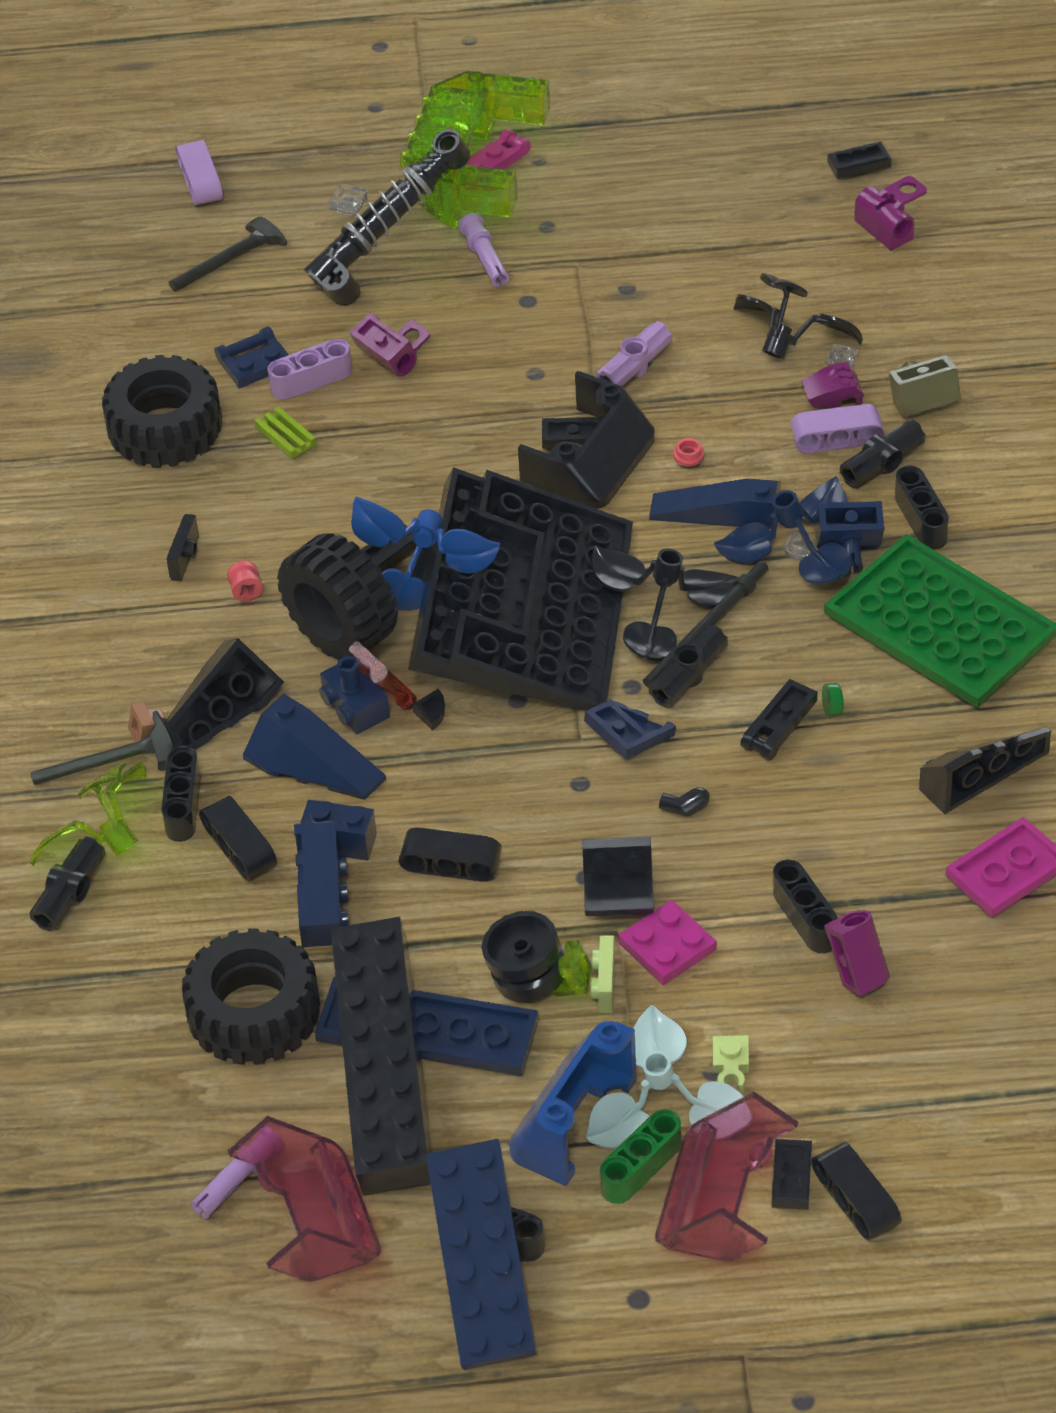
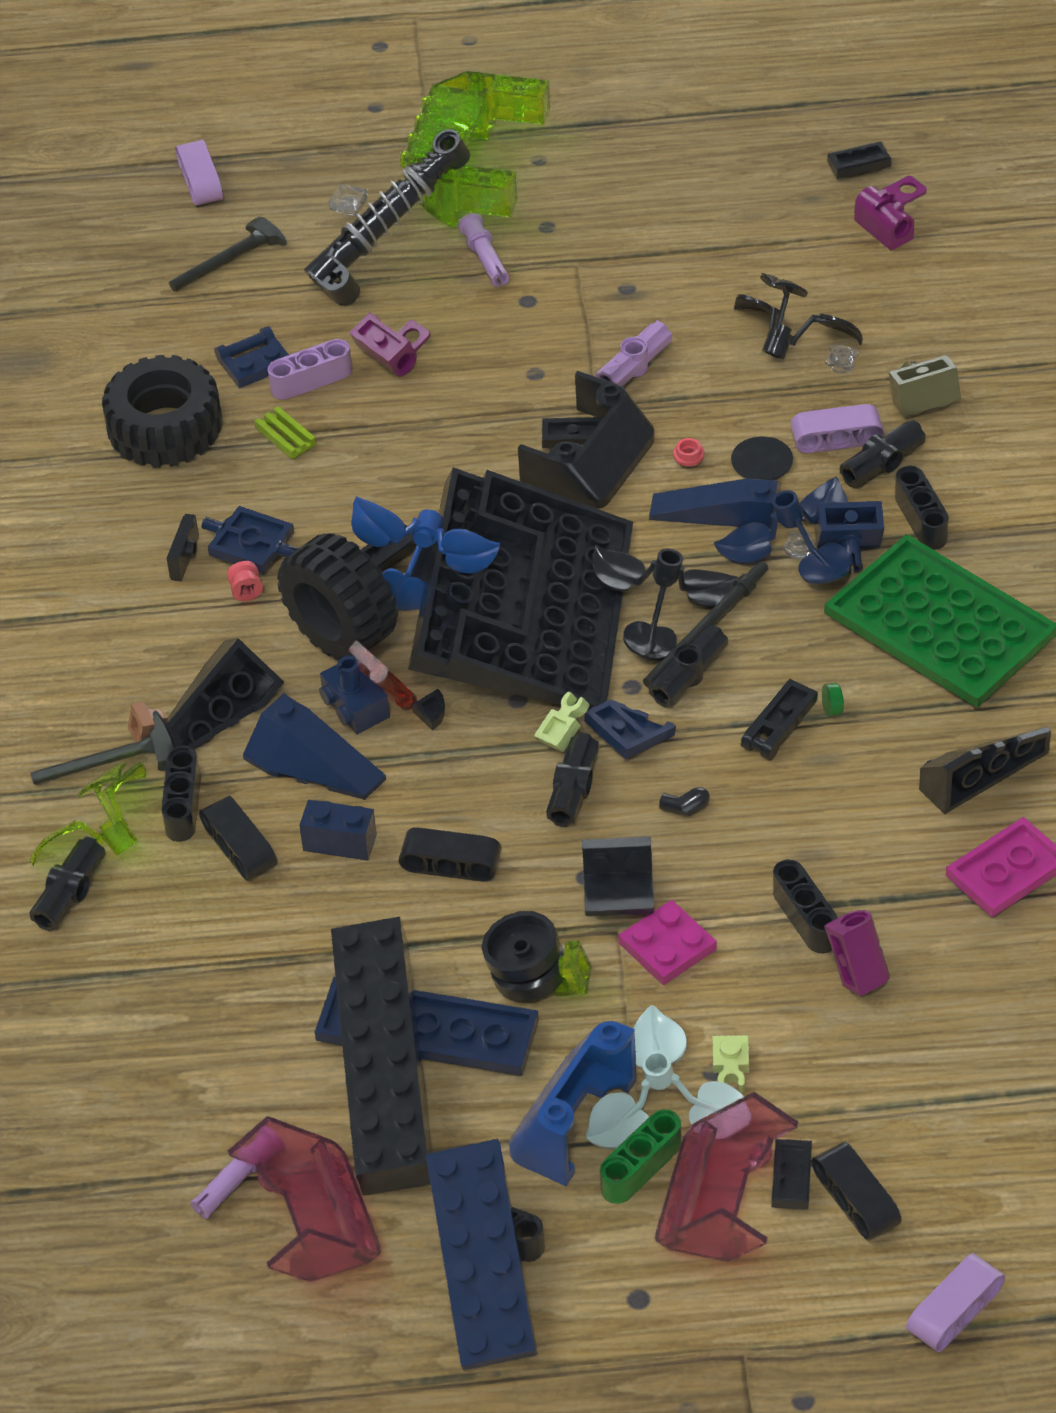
(250, 537): none -> dark blue plate
(260, 1030): black tyre -> none
(319, 882): dark blue wedge -> none
(497, 154): dark pink plate -> none
(562, 725): none -> yellowish green plate
(572, 780): none -> black piece
(603, 986): yellowish green plate -> none
(762, 458): none -> black piece
(832, 386): magenta hand -> none
(955, 1302): none -> lavender beam

